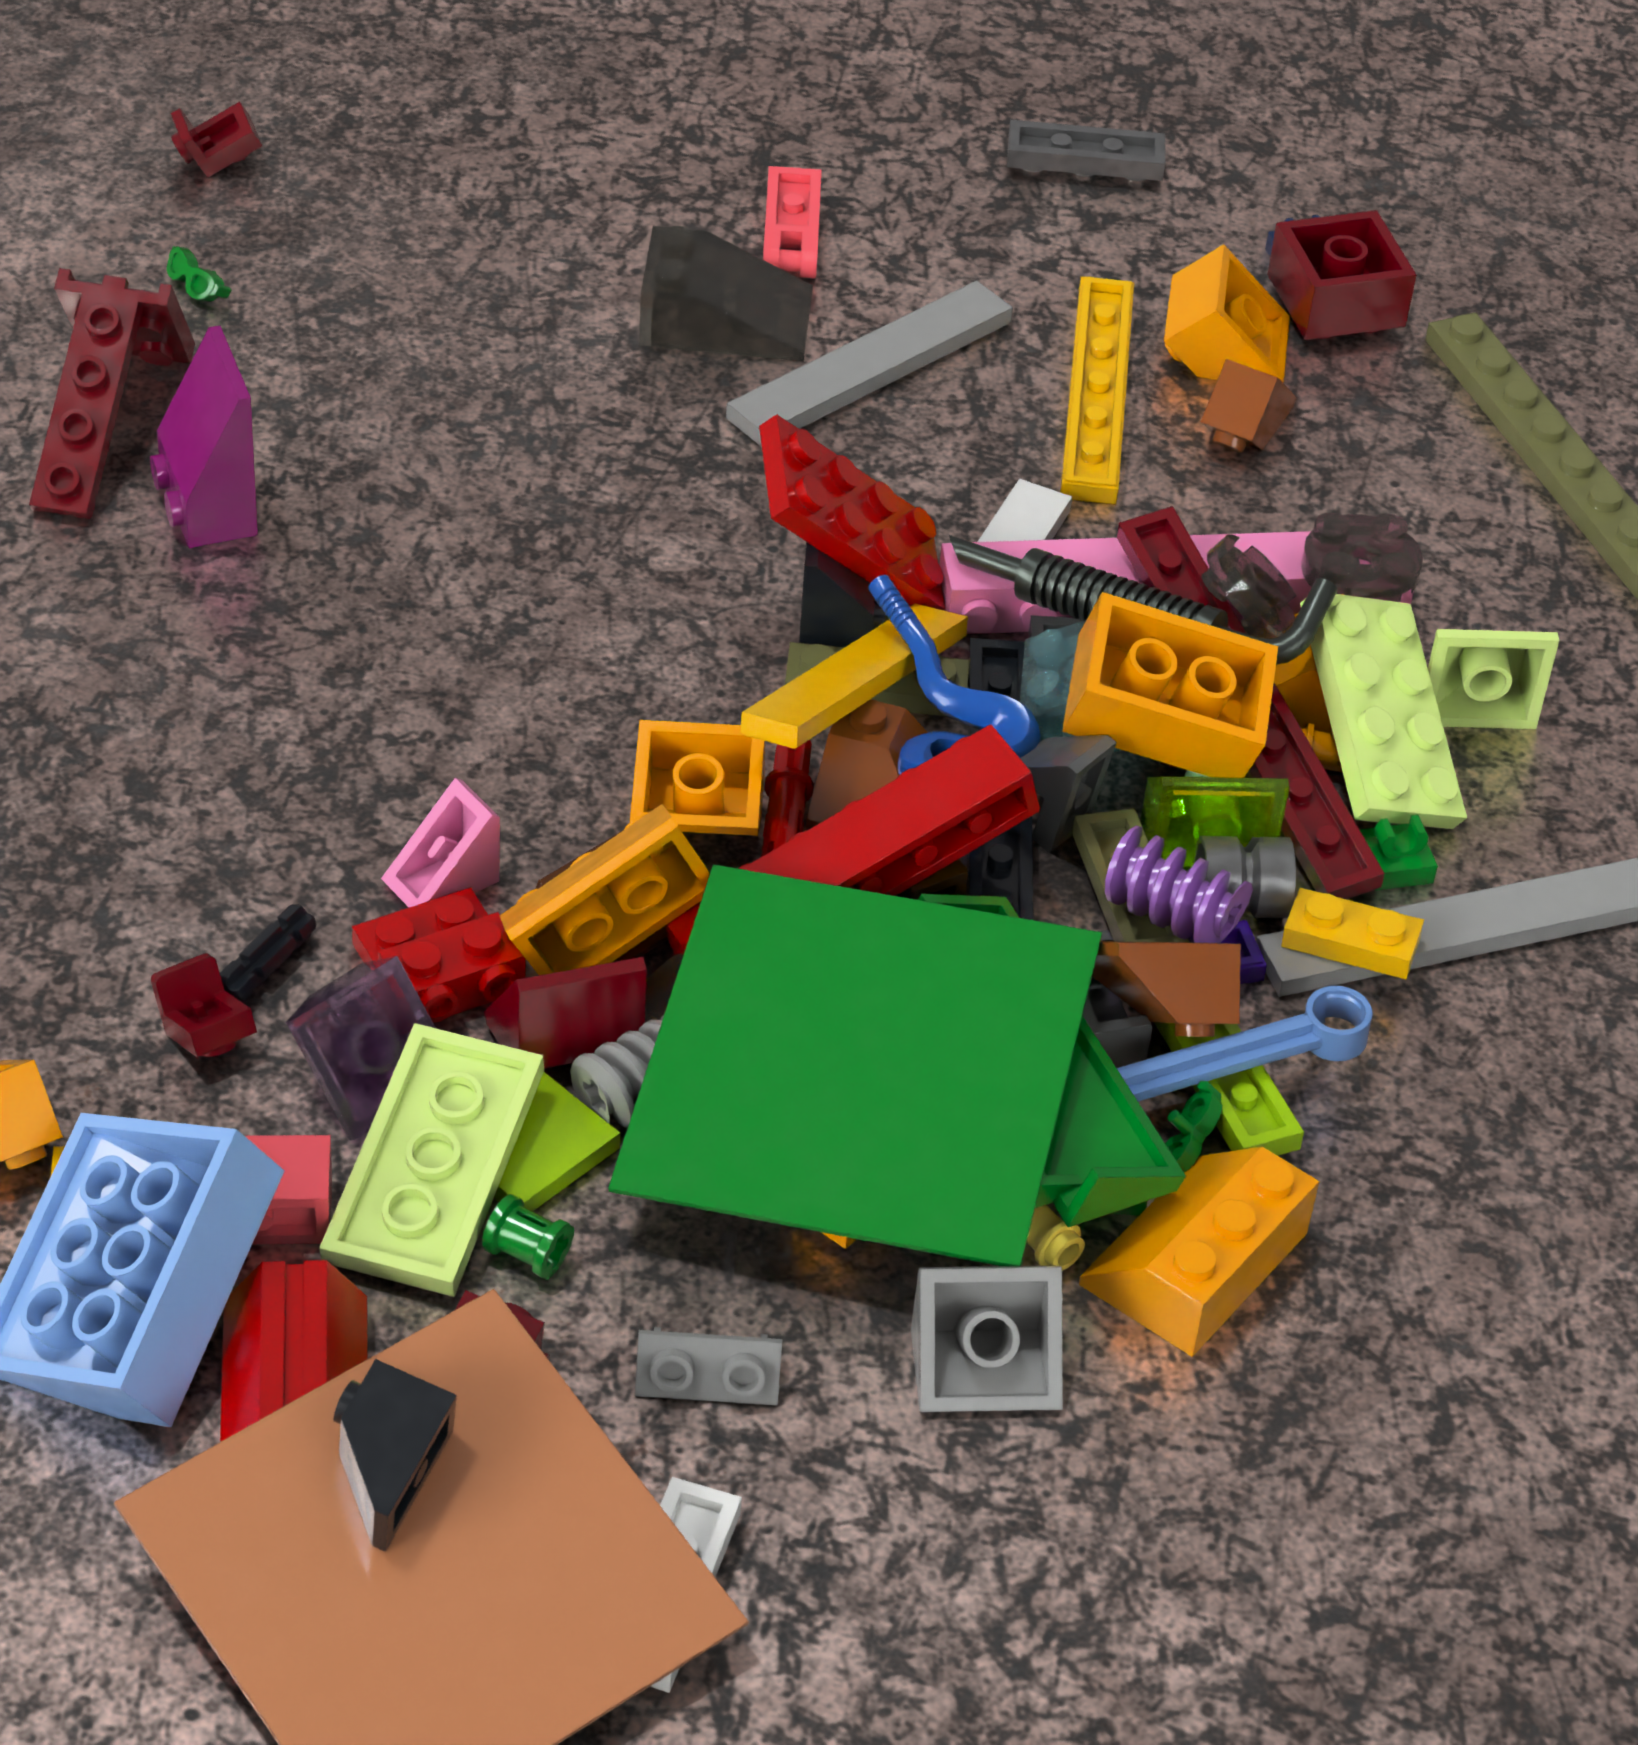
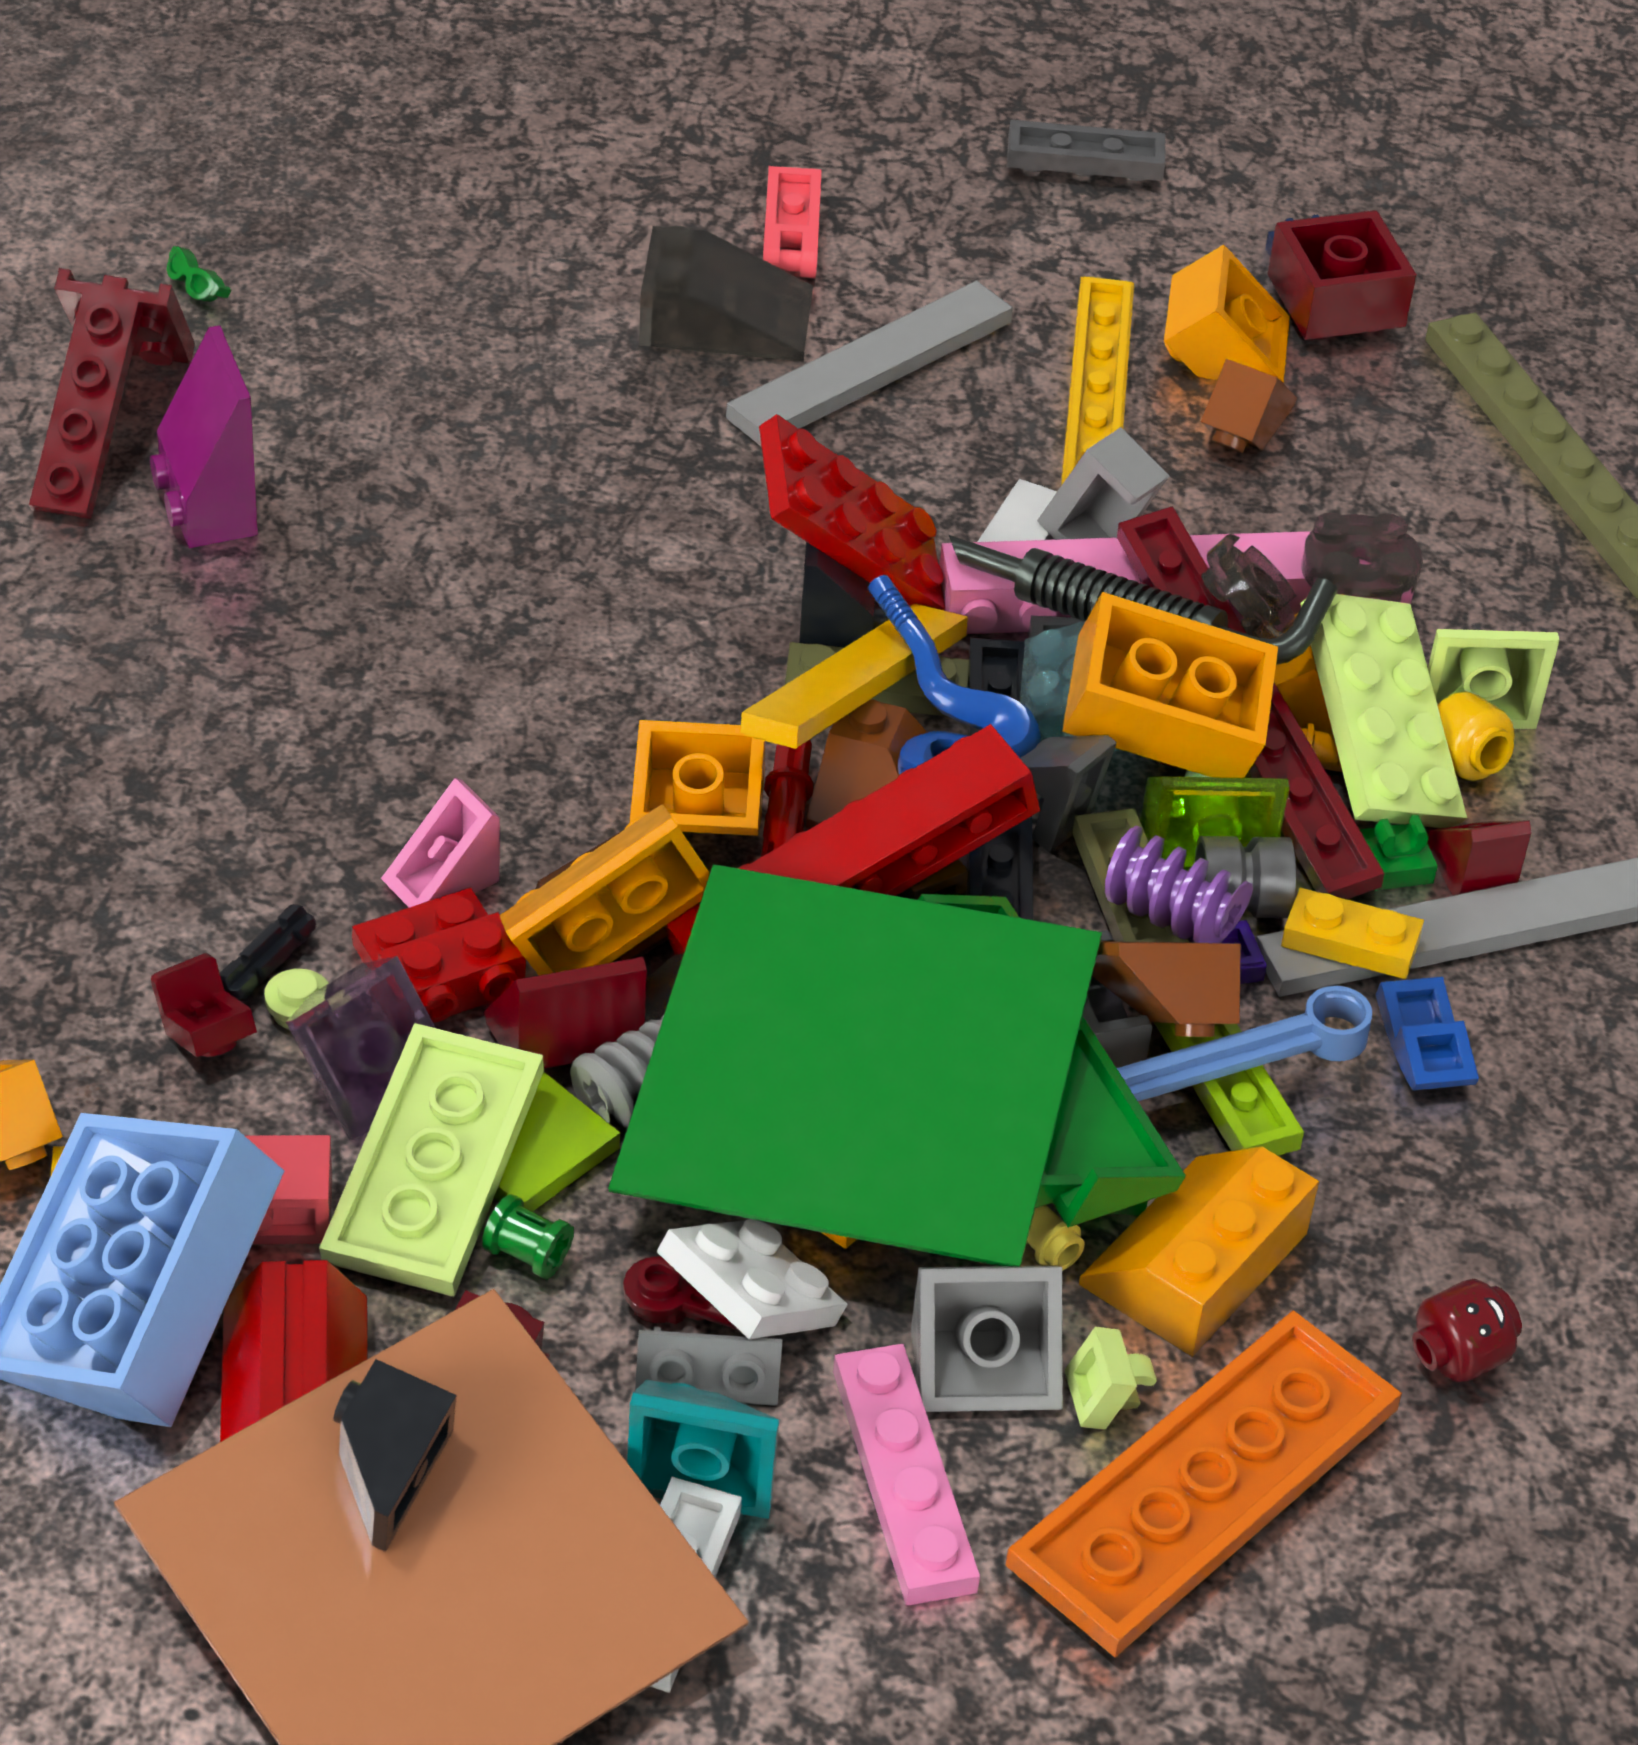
(218, 141): dark red bracket -> none
(289, 990): none -> yellowish green plate
(664, 1295): none -> dark red plate
(702, 1441): none -> teal slope
(752, 1278): none -> white plate
(905, 1475): none -> bright pink plate
(1106, 487): none -> light grey panel
(1106, 1378): none -> yellowish green tile
(1194, 1123): green piece -> none
(1202, 1482): none -> orange plate
(1423, 1034): none -> blue slope
(1466, 1330): none -> dark red head
(1476, 735): none -> yellow head
(1480, 854): none -> dark red slope

